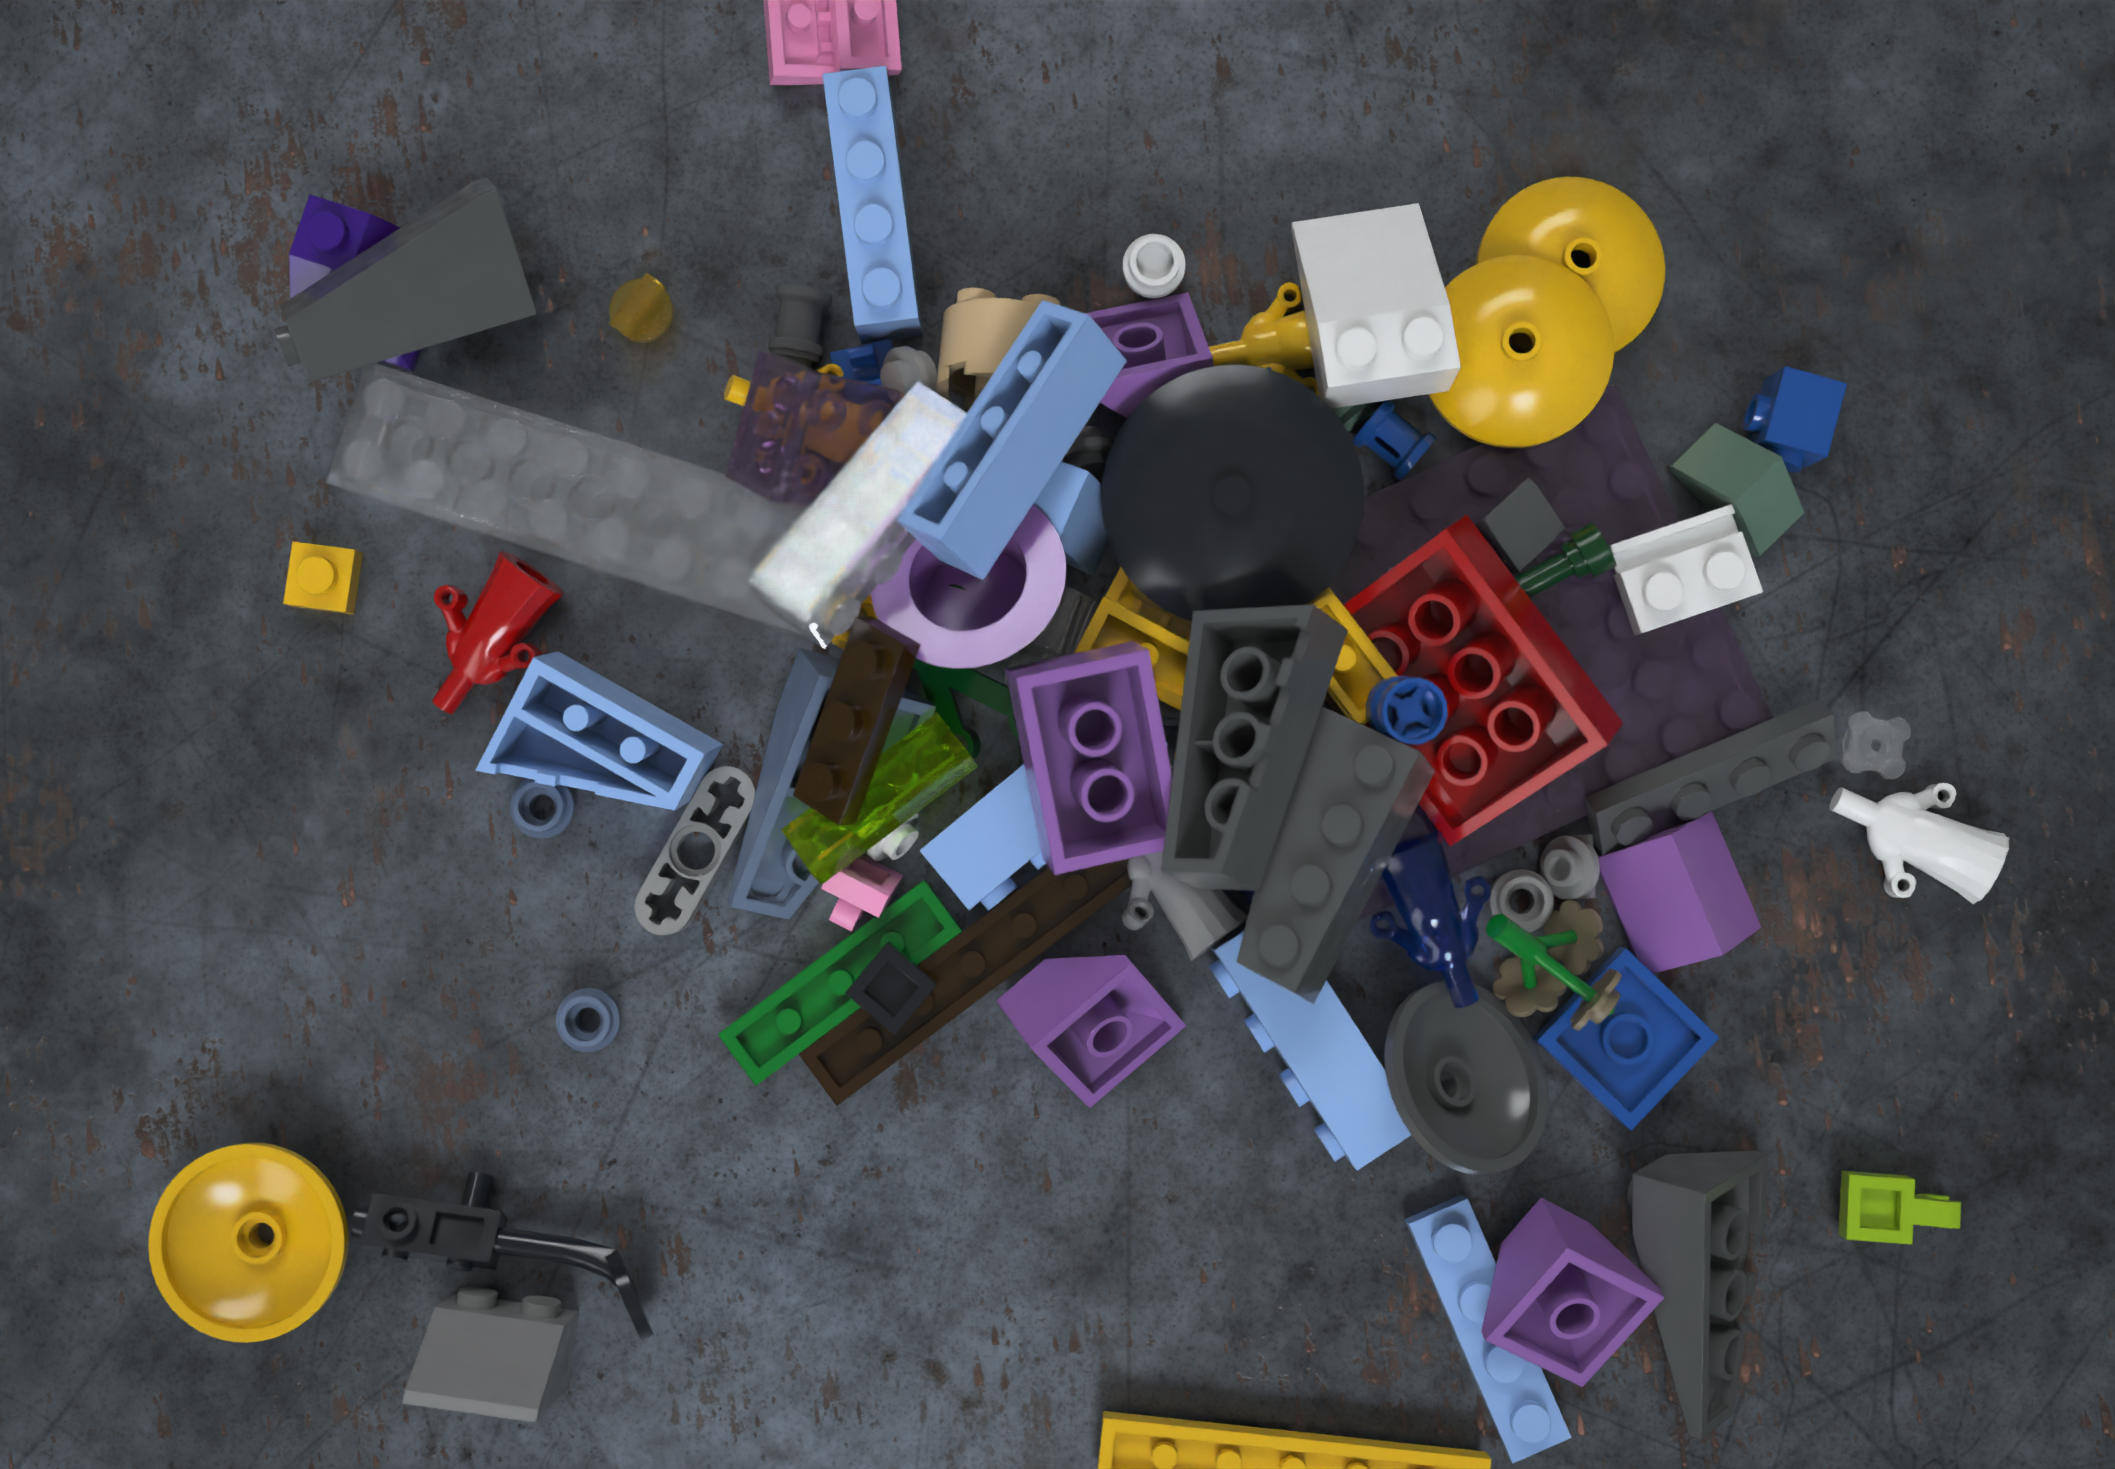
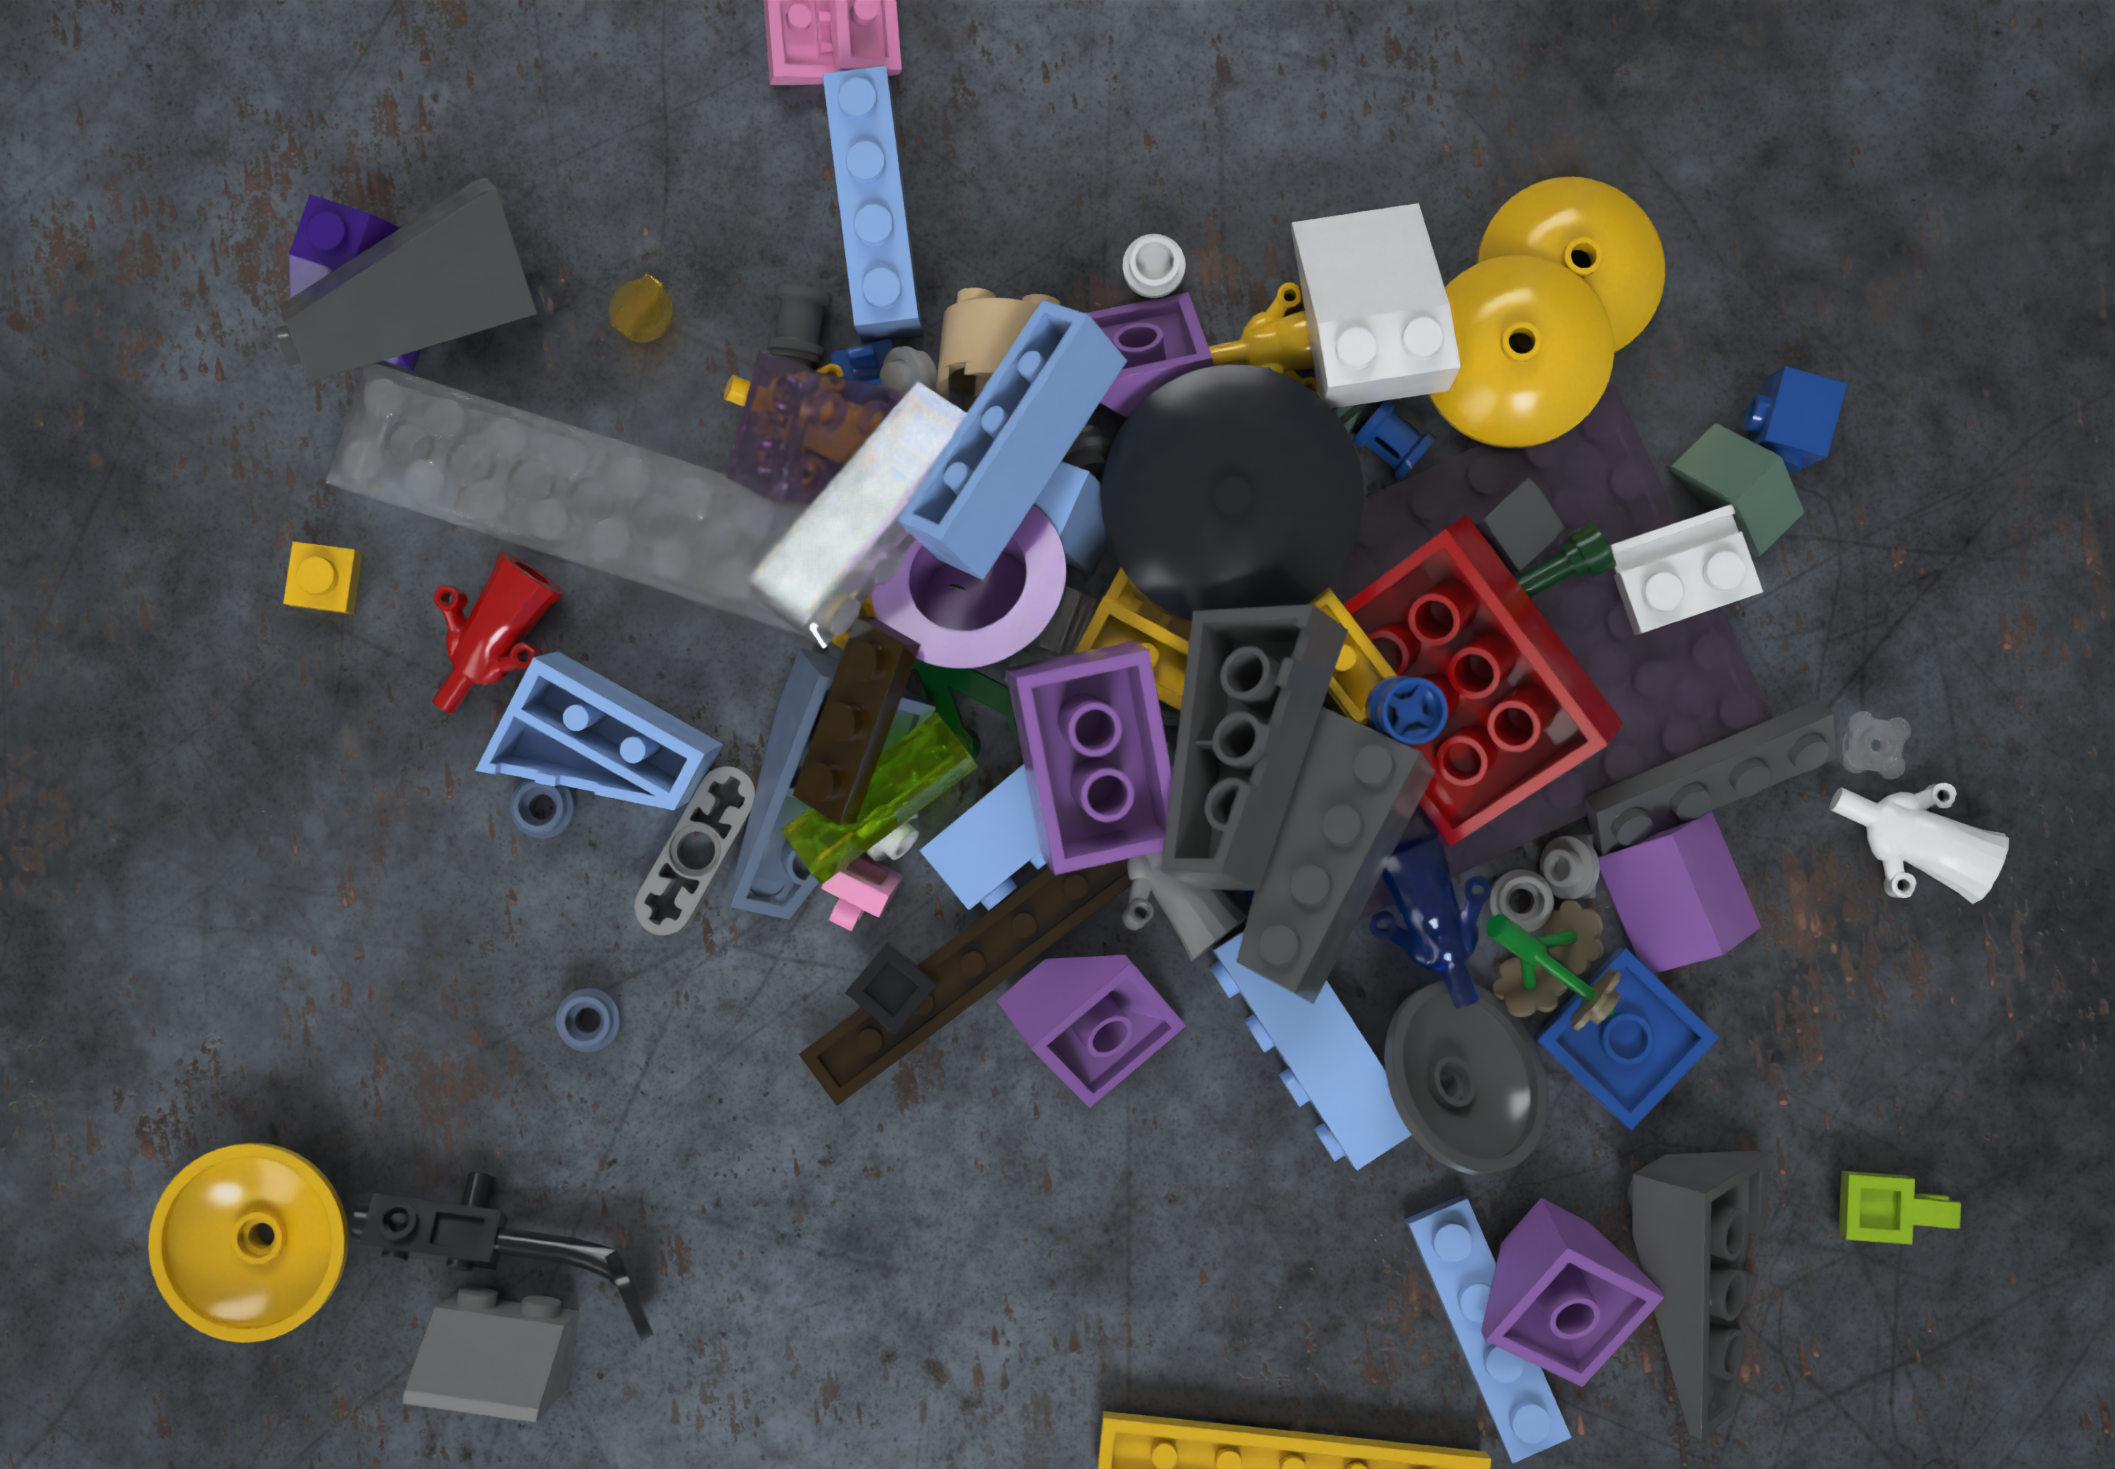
(816, 996): green plate -> none

